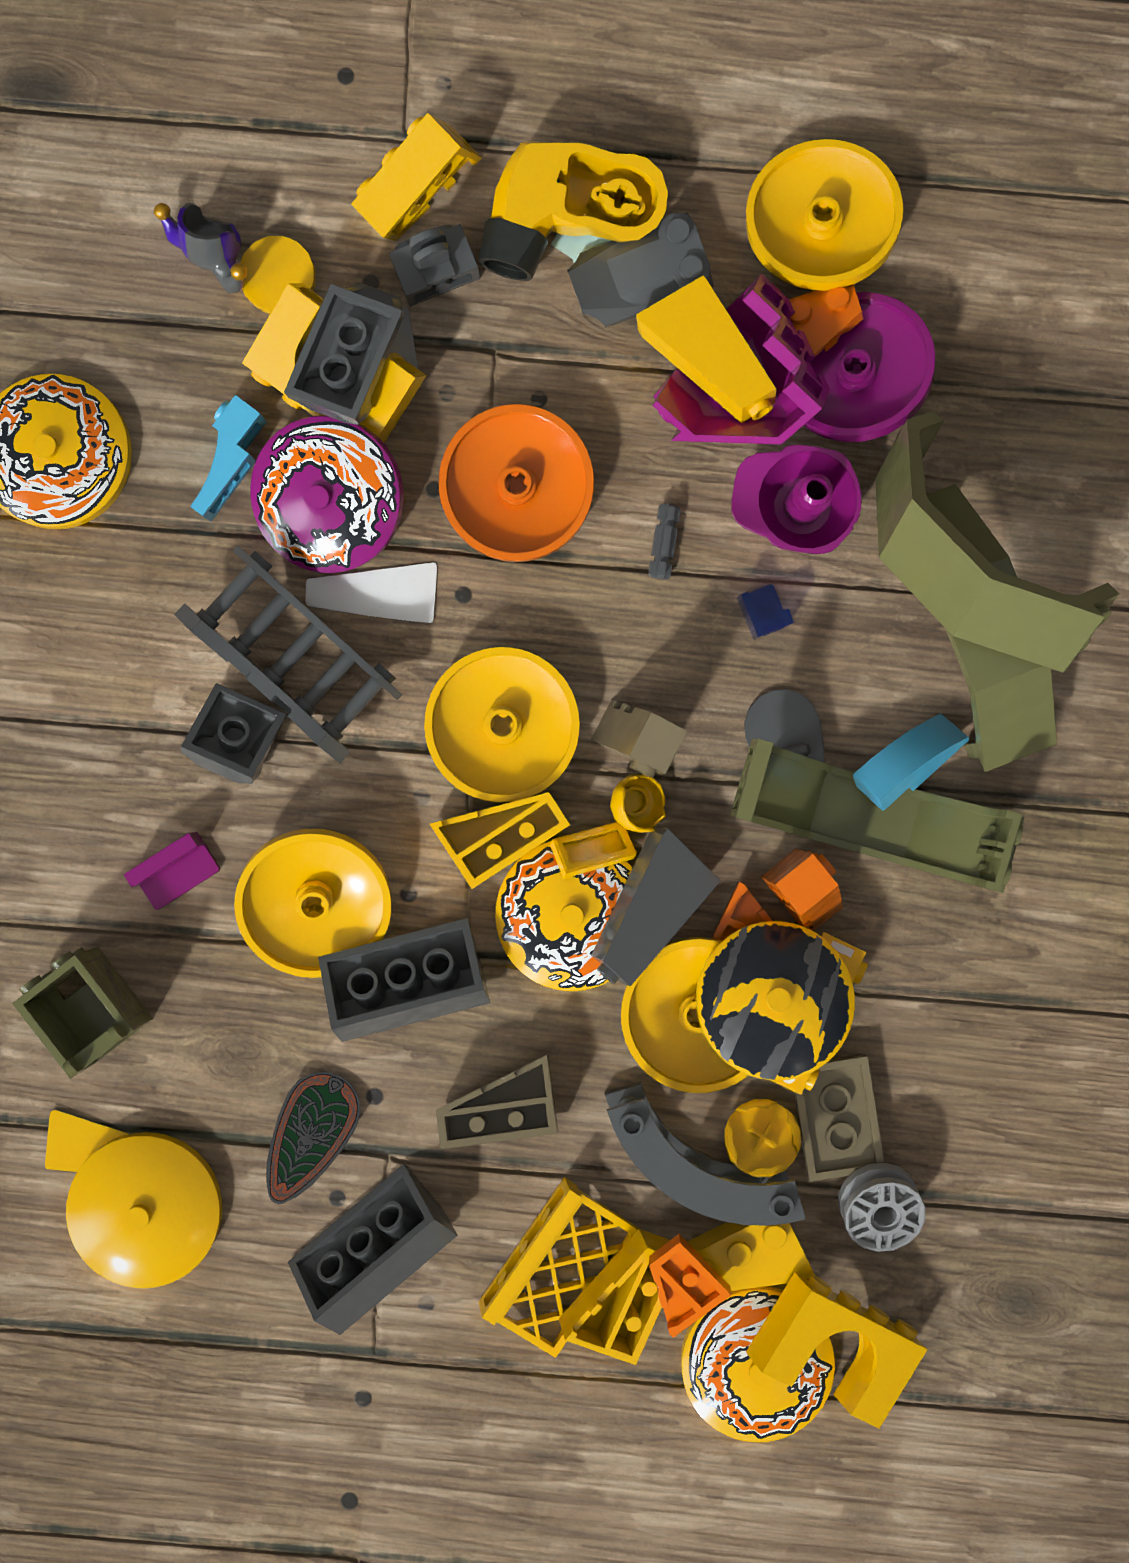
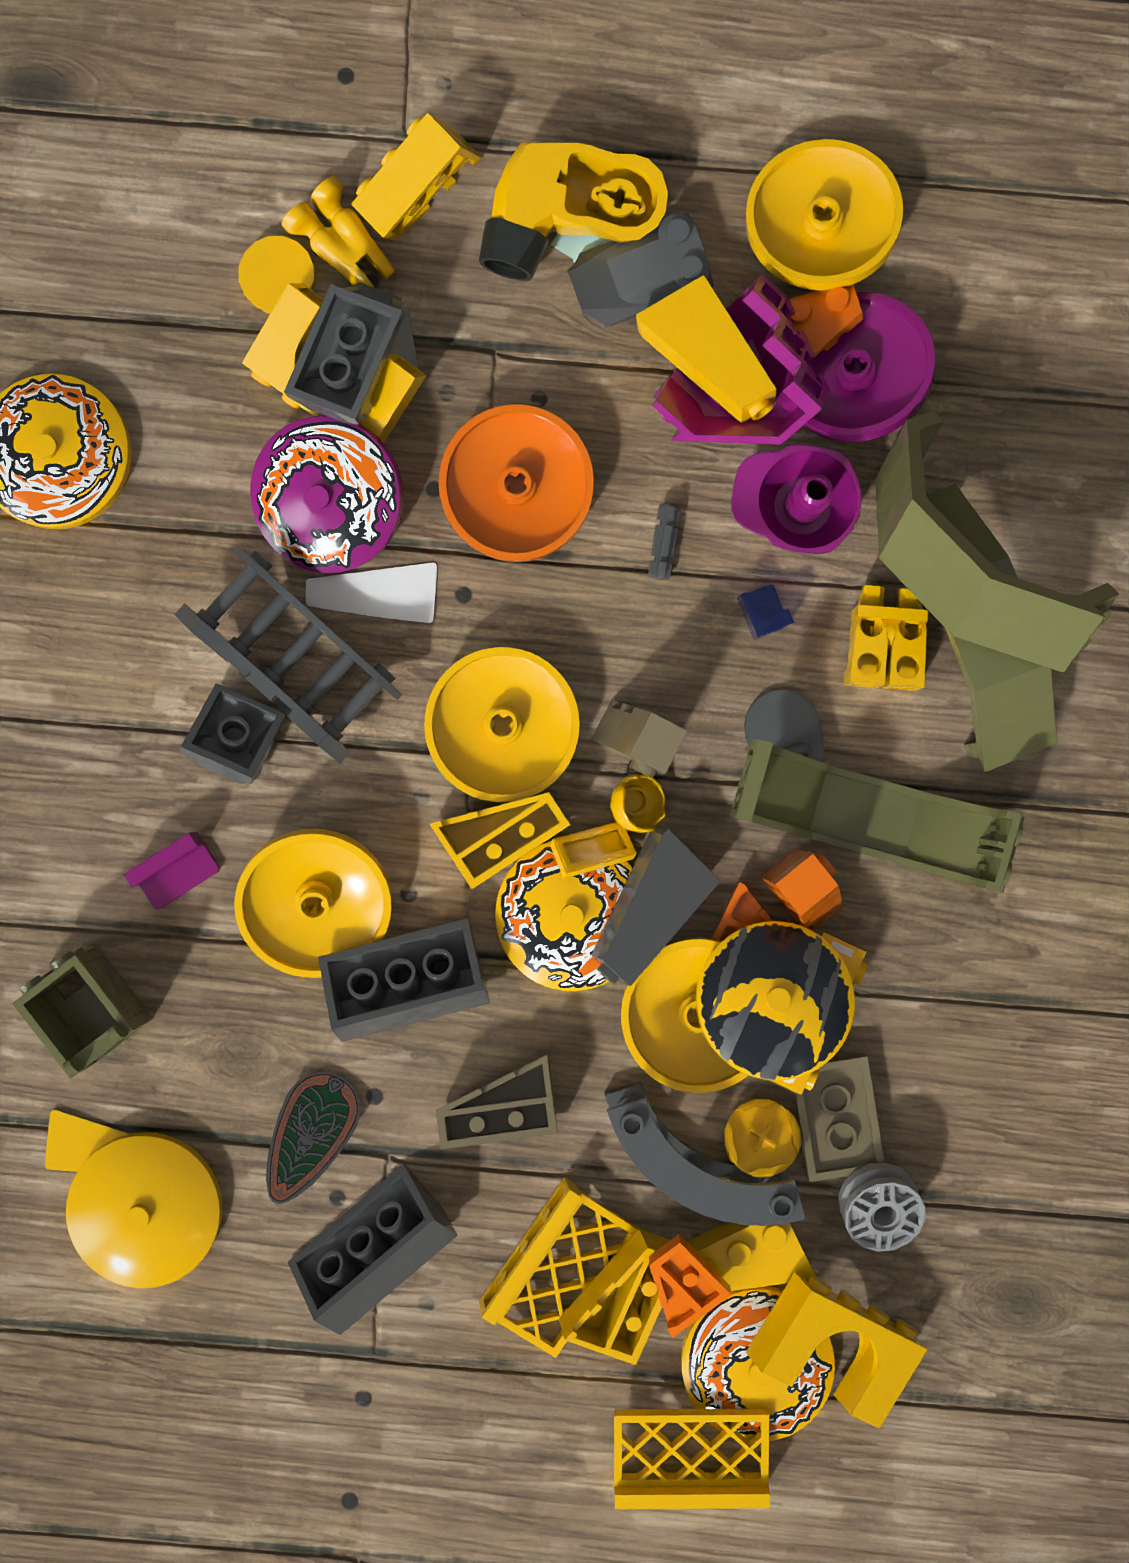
(205, 243): dark grey piece -> none
(236, 428): medium azure slope -> none
(343, 242): none -> yellow piece
(434, 263): dark grey brick -> none
(690, 1485): none -> yellow fence
(887, 642): none -> yellow hips
(909, 760): medium azure slope -> none

